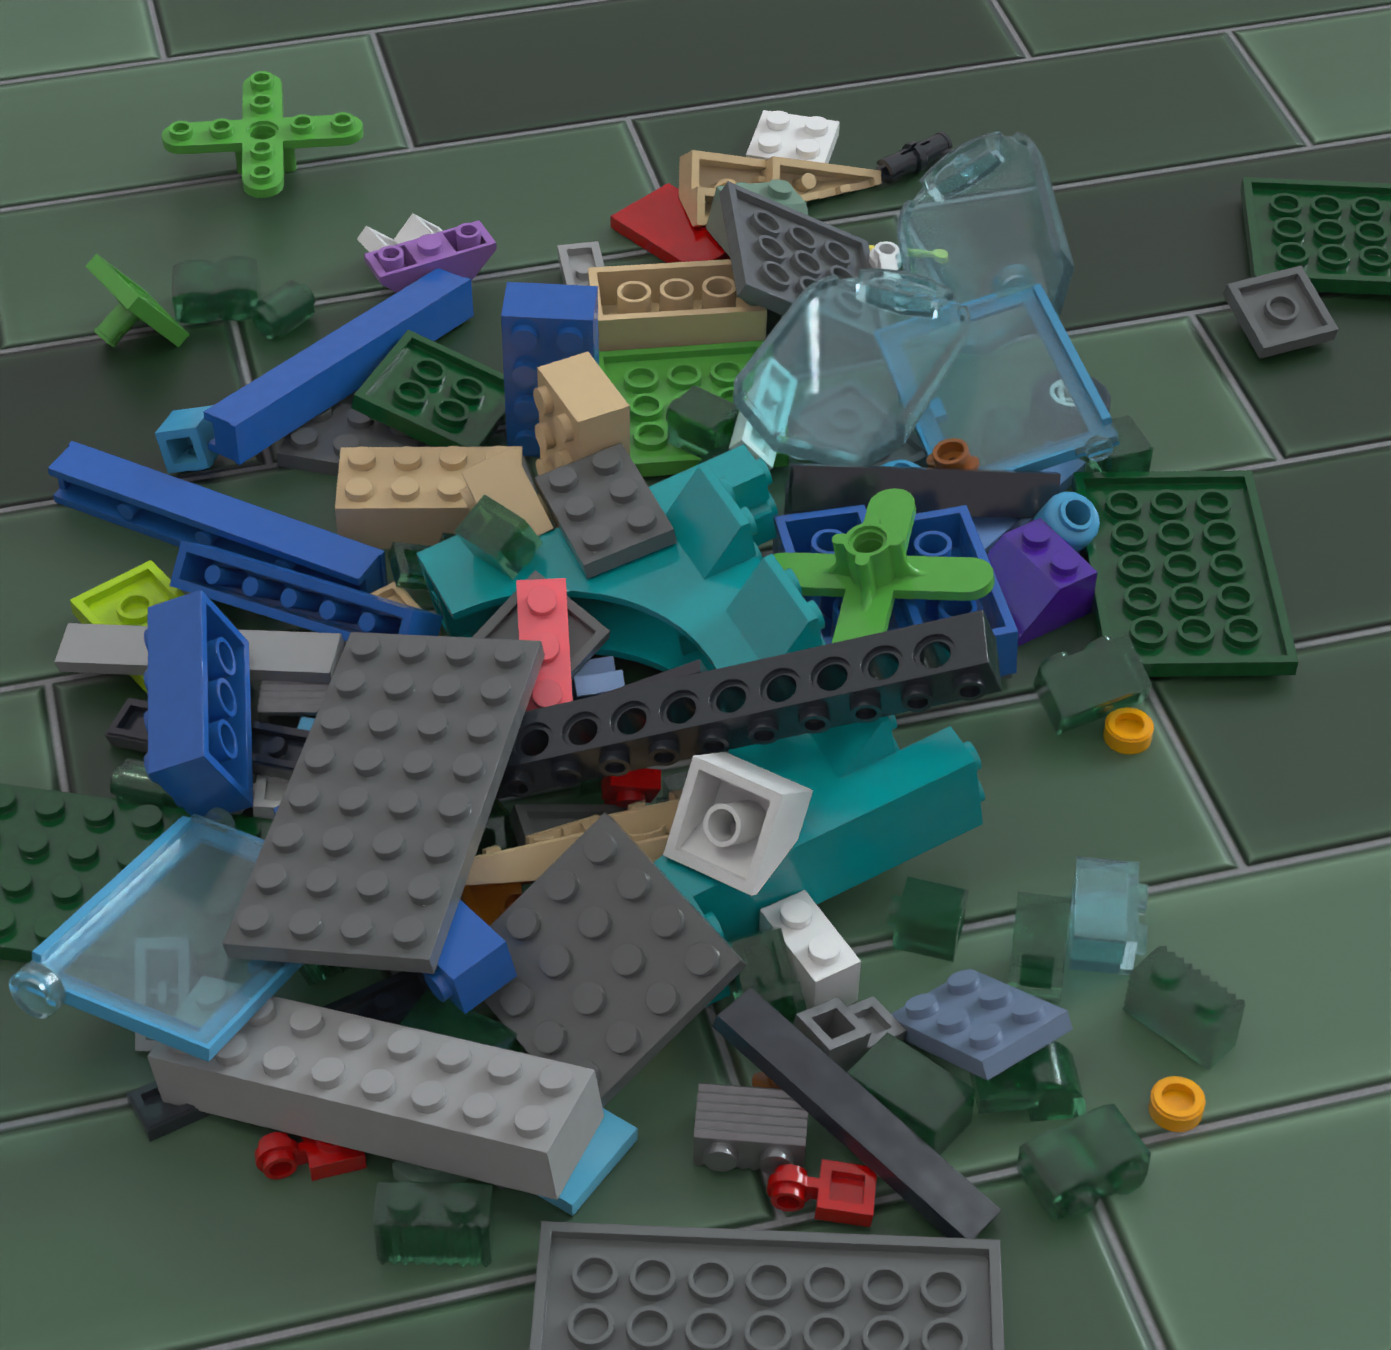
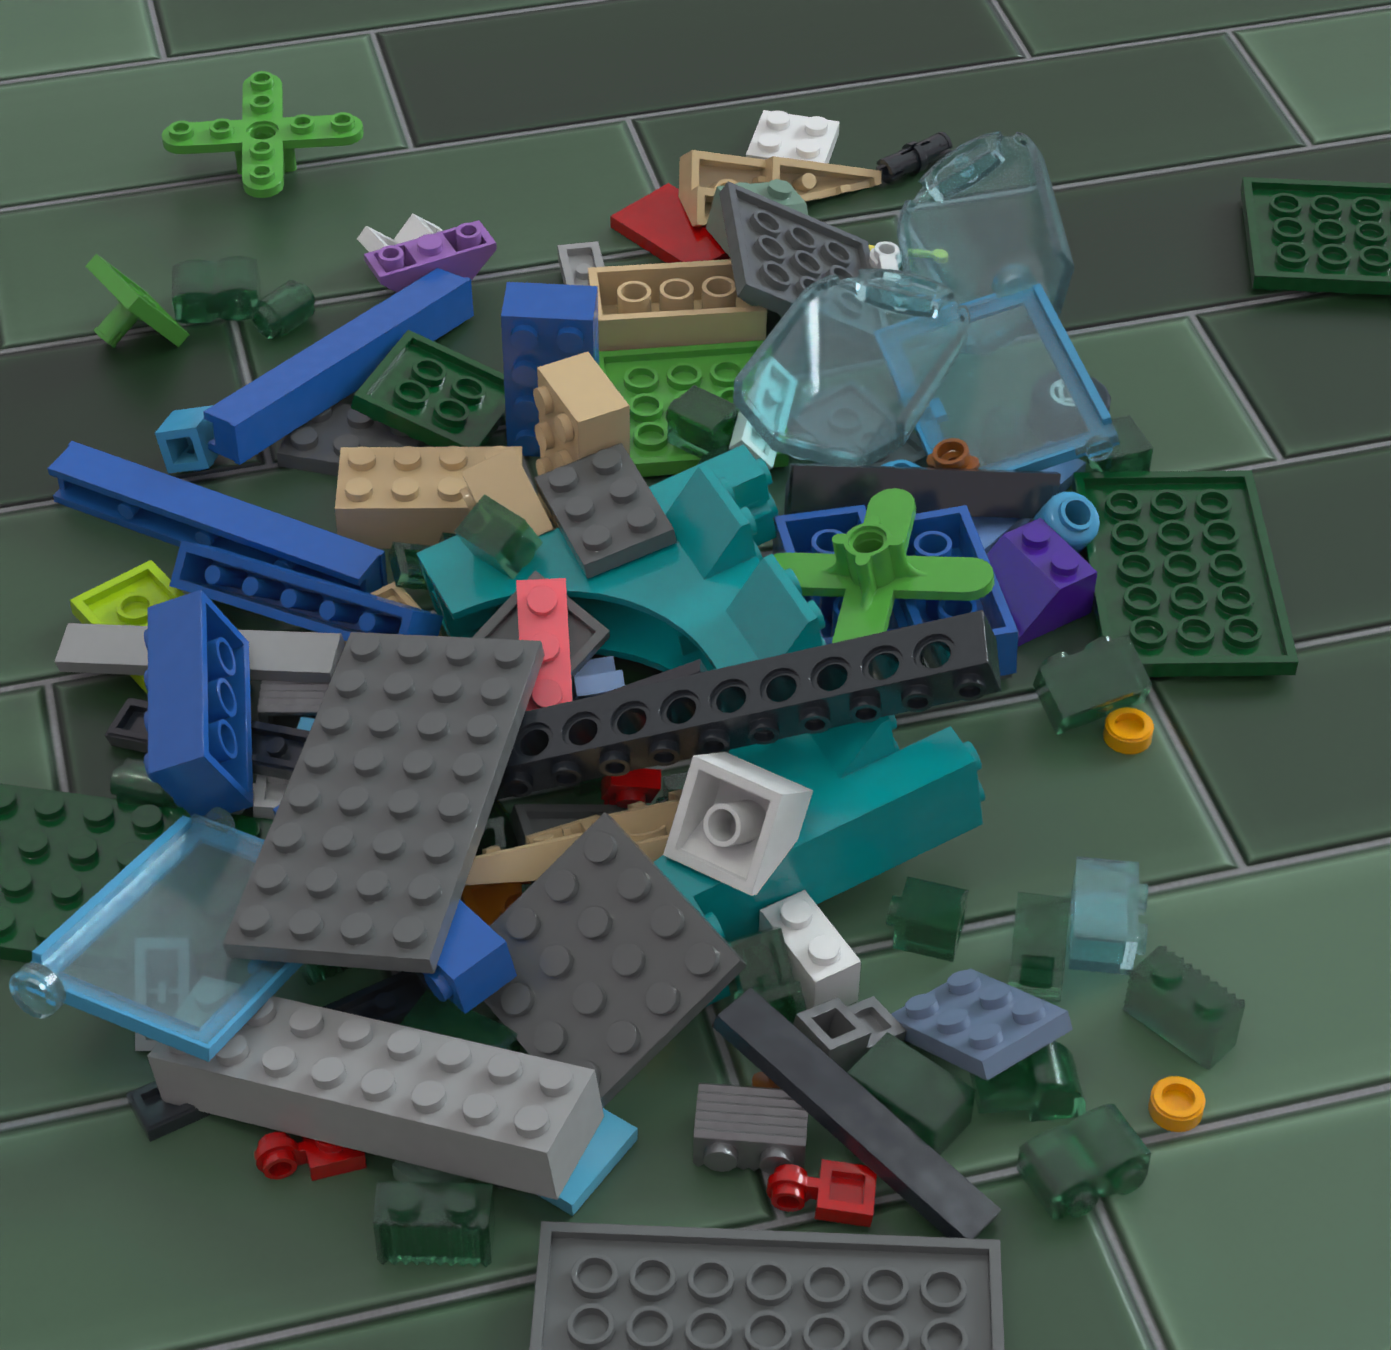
(1280, 312): dark grey plate -> none

